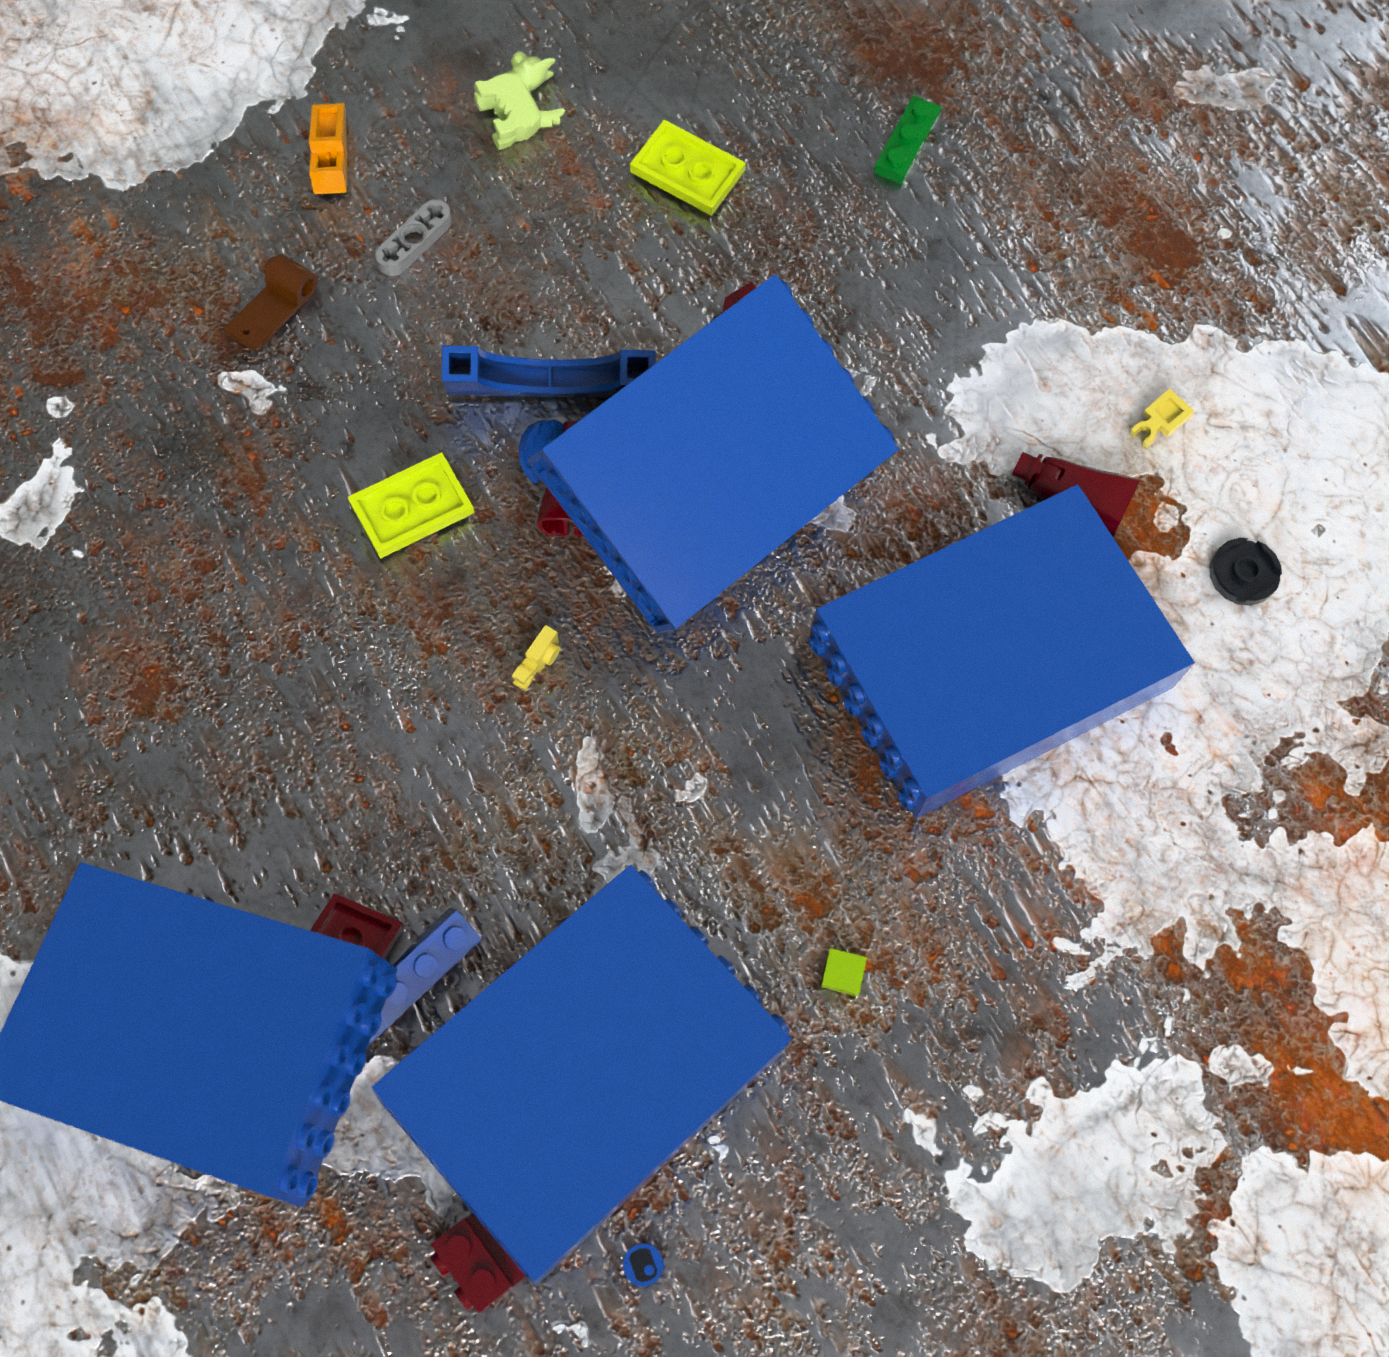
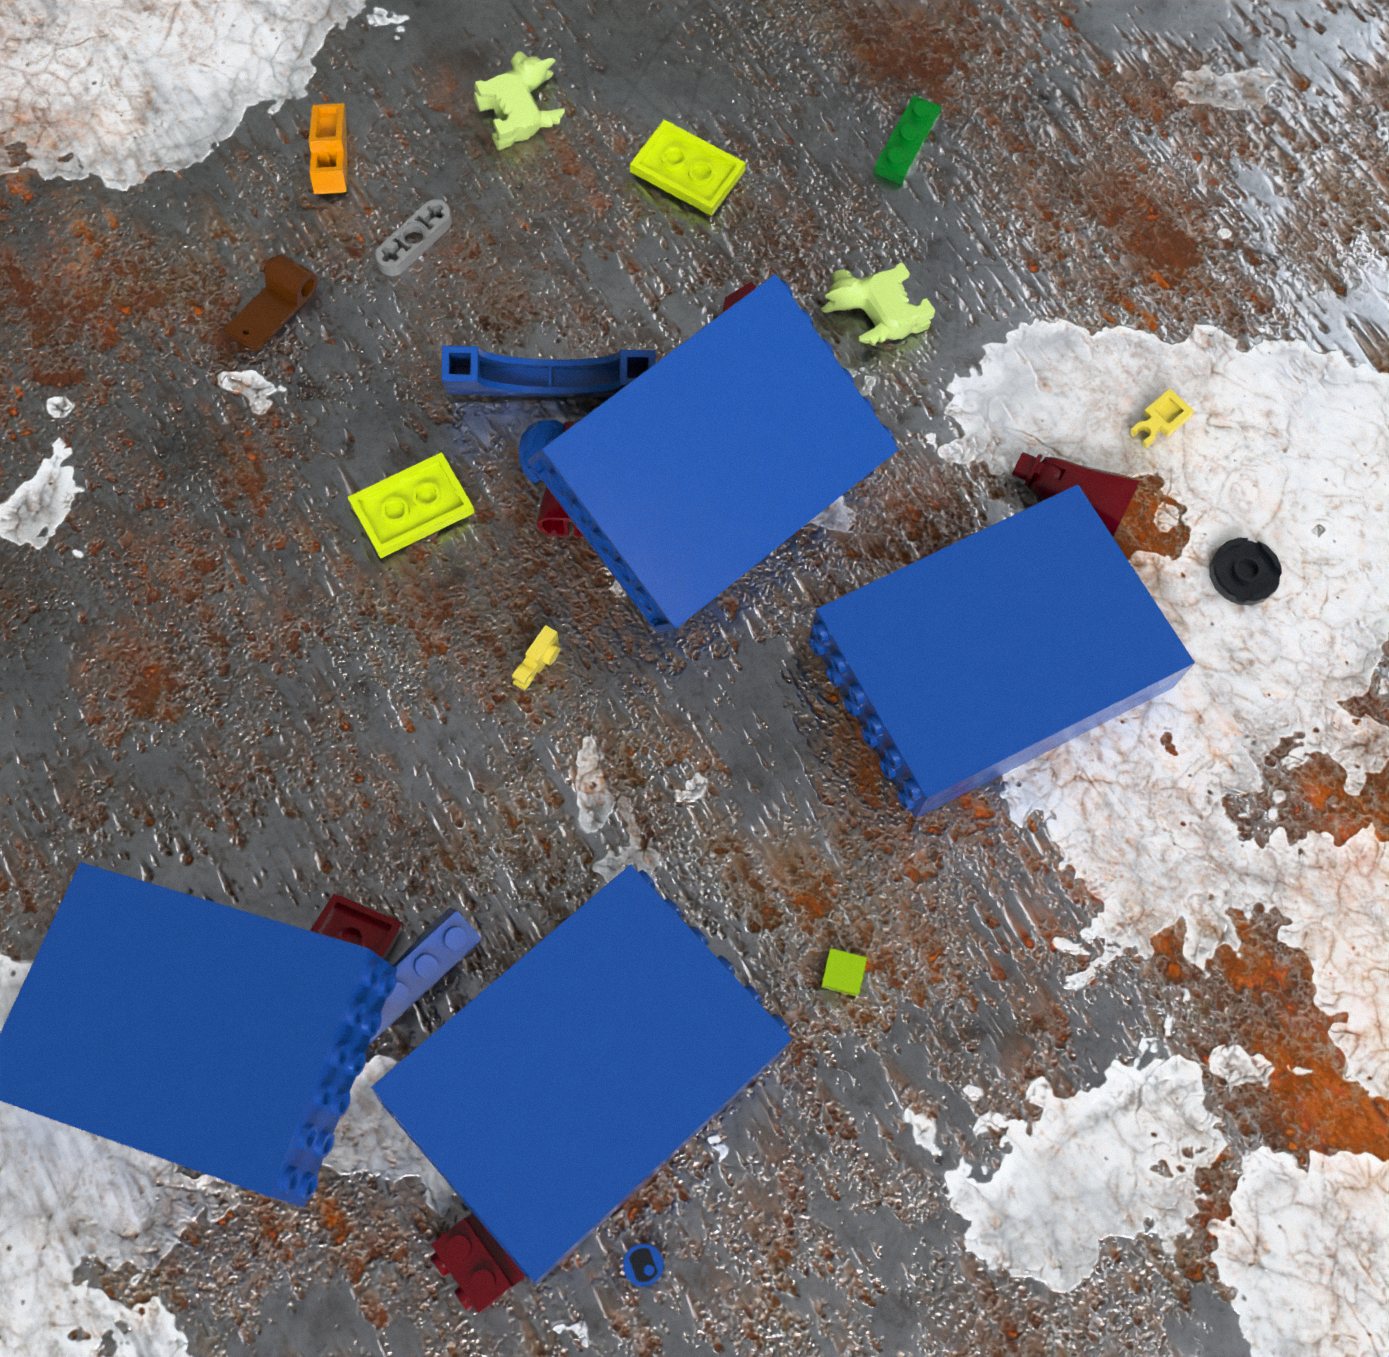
(883, 301): none -> yellowish green animal

